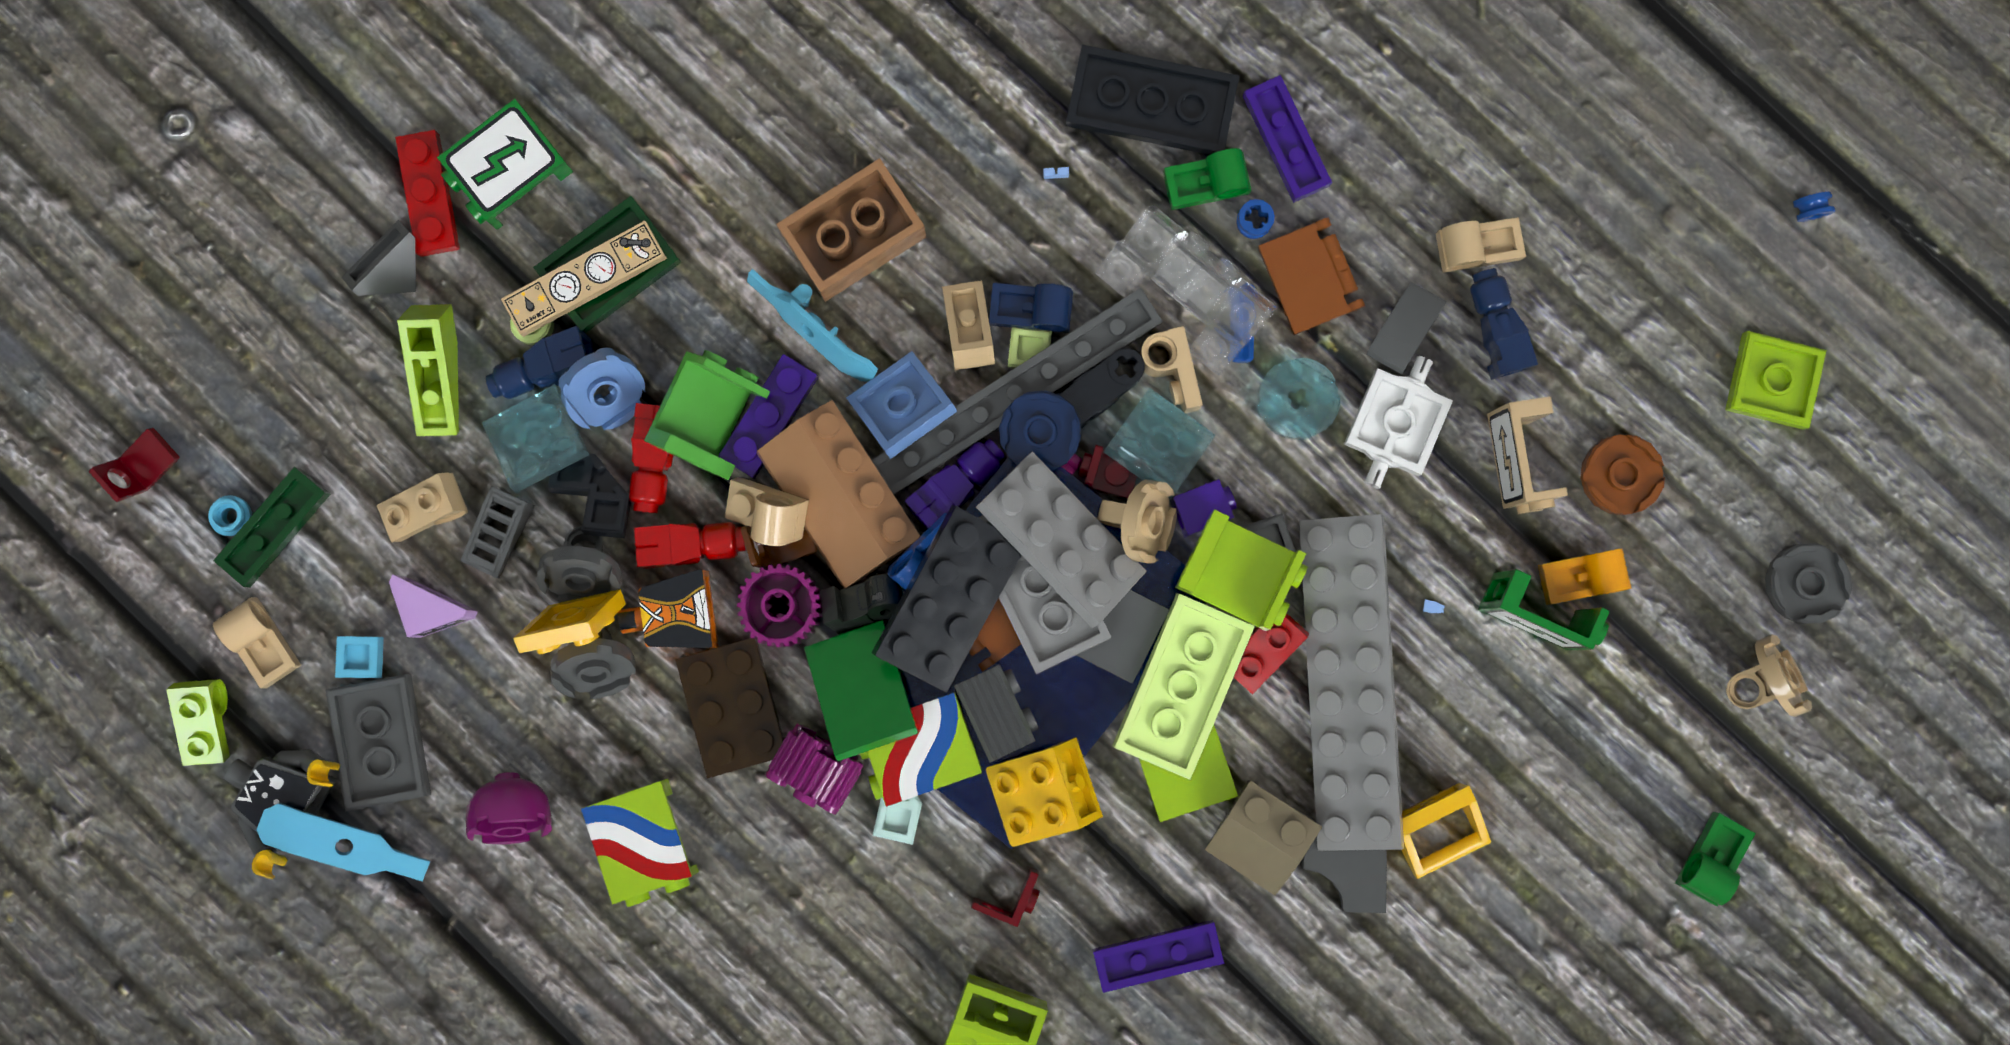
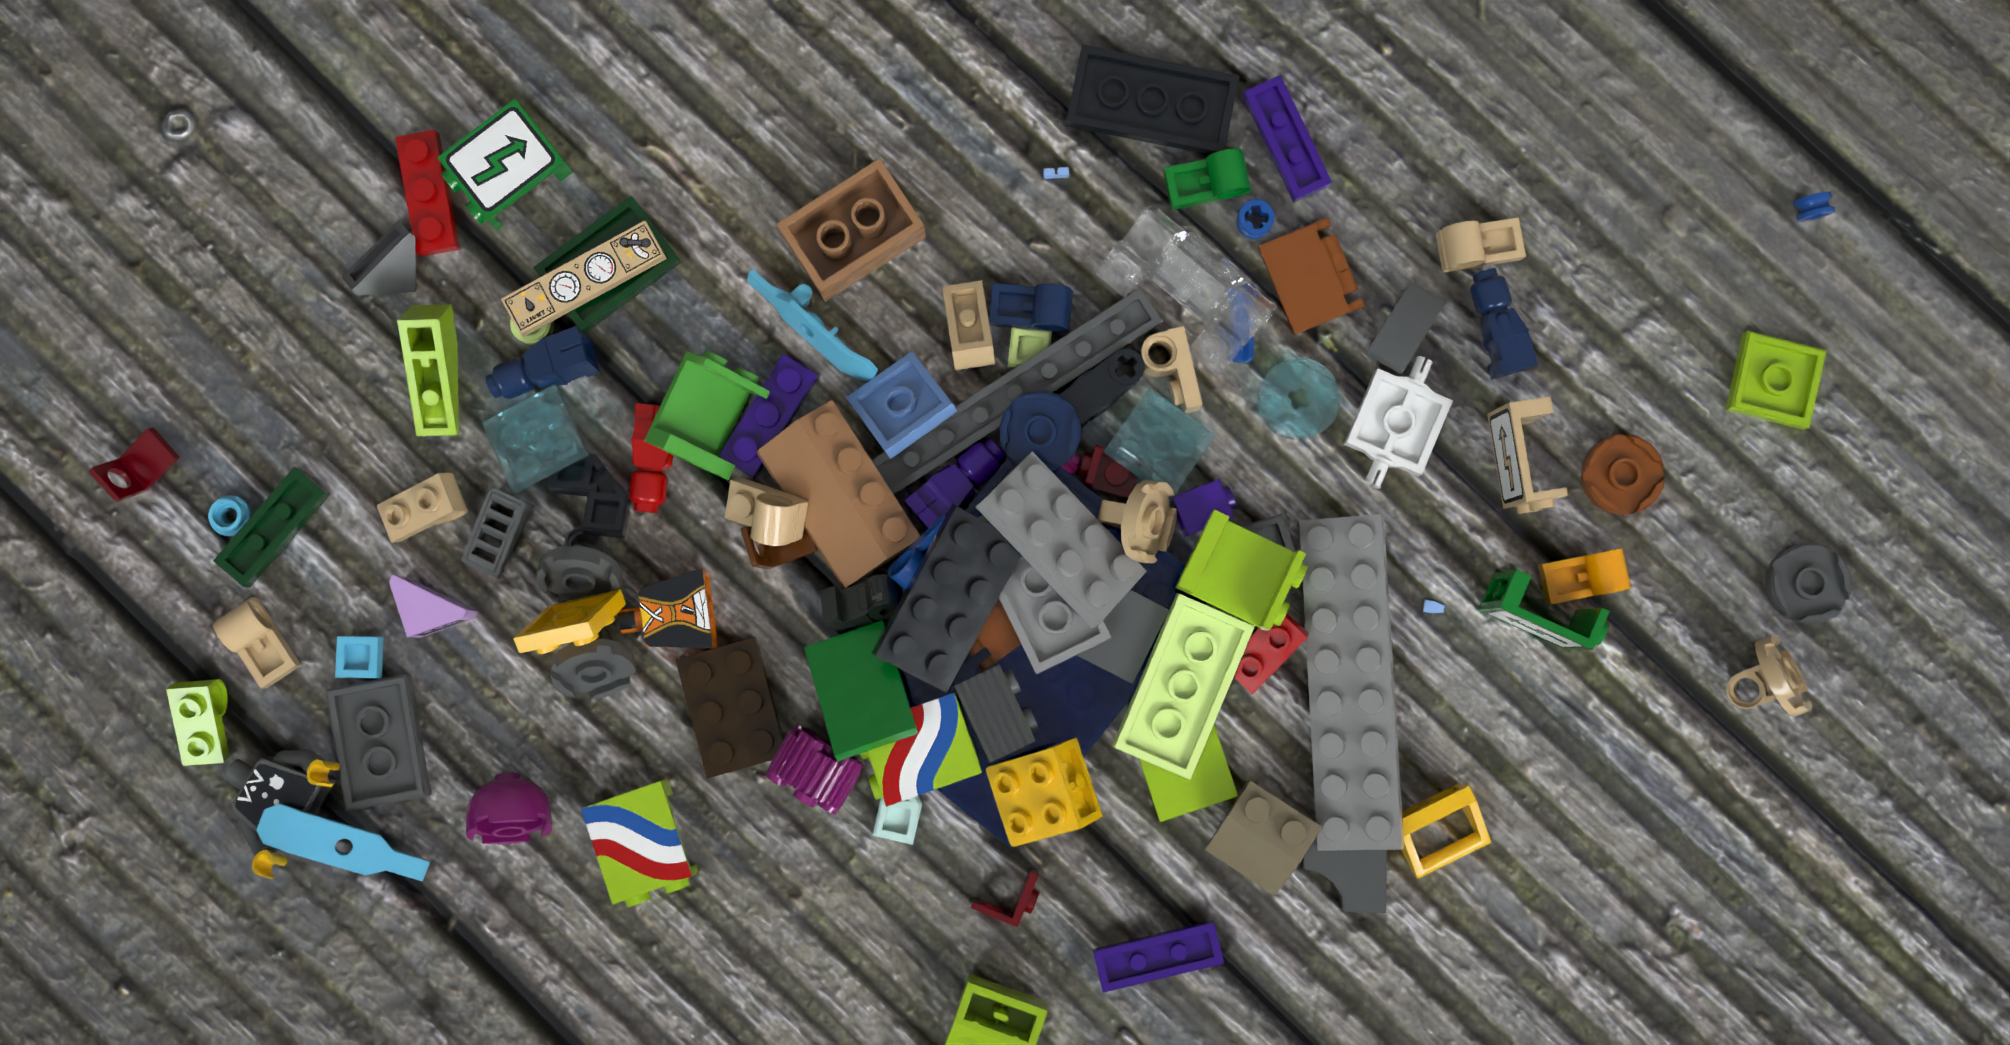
(590, 373): medium blue plate -> none
(686, 544): red piece -> none
(757, 606): magenta brick -> none
(1714, 860): green plate -> none

